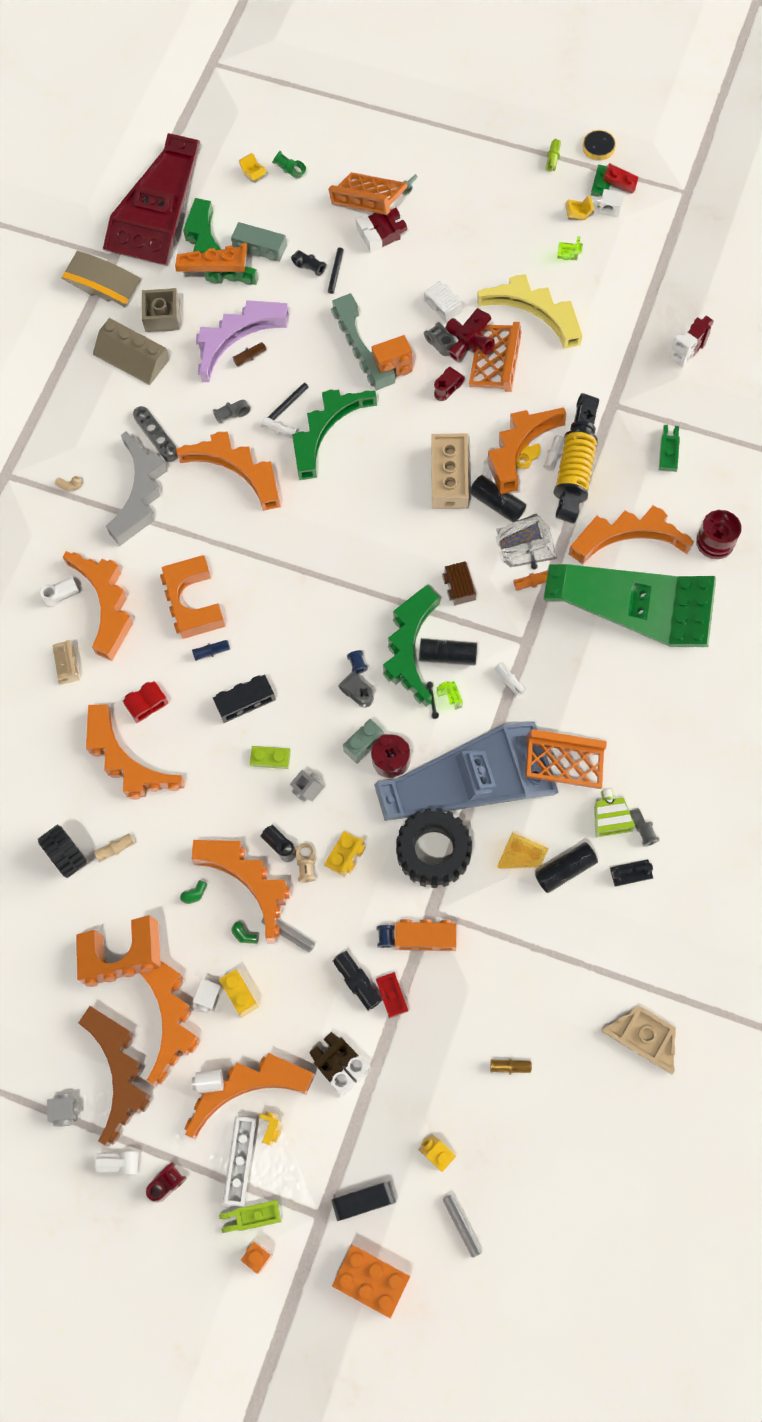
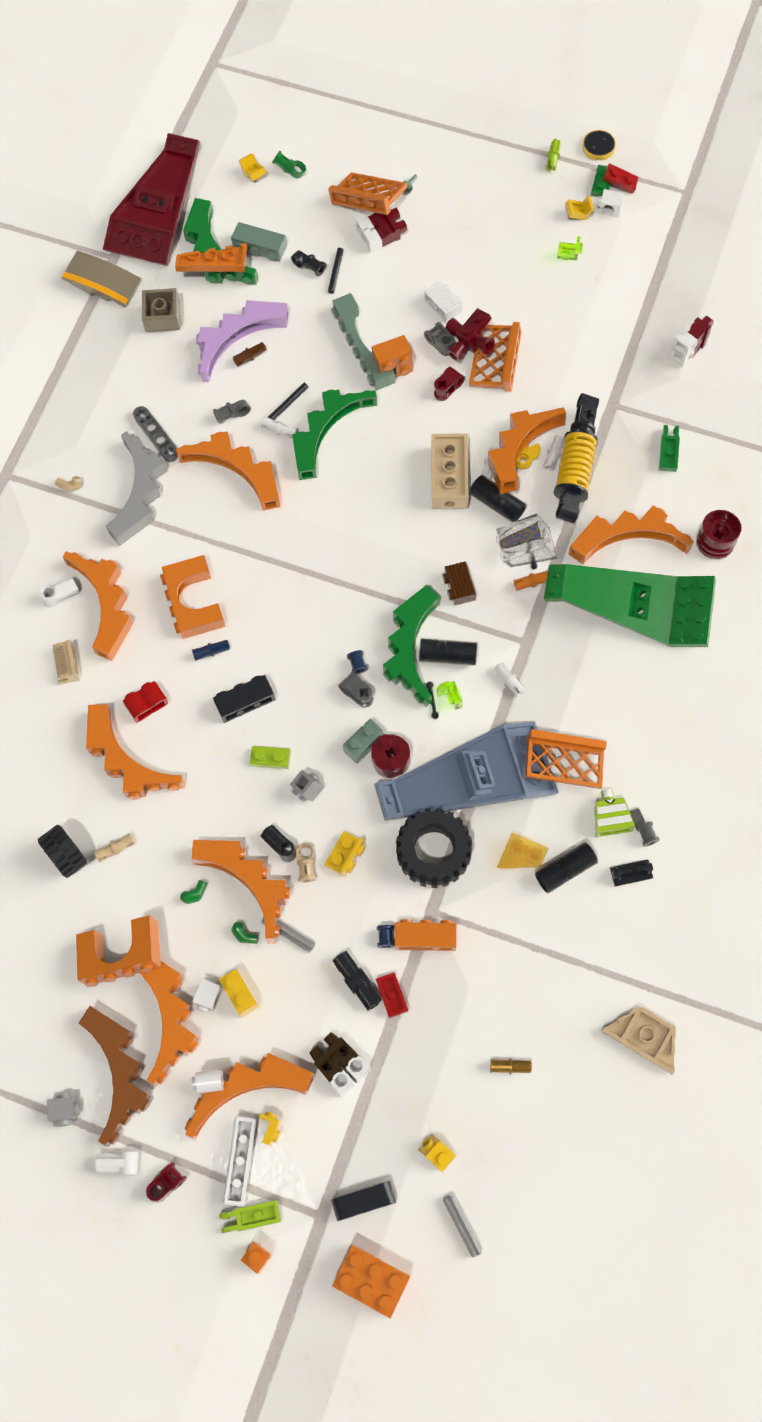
(130, 351): dark tan slope -> none
(539, 302): light yellow arch -> none

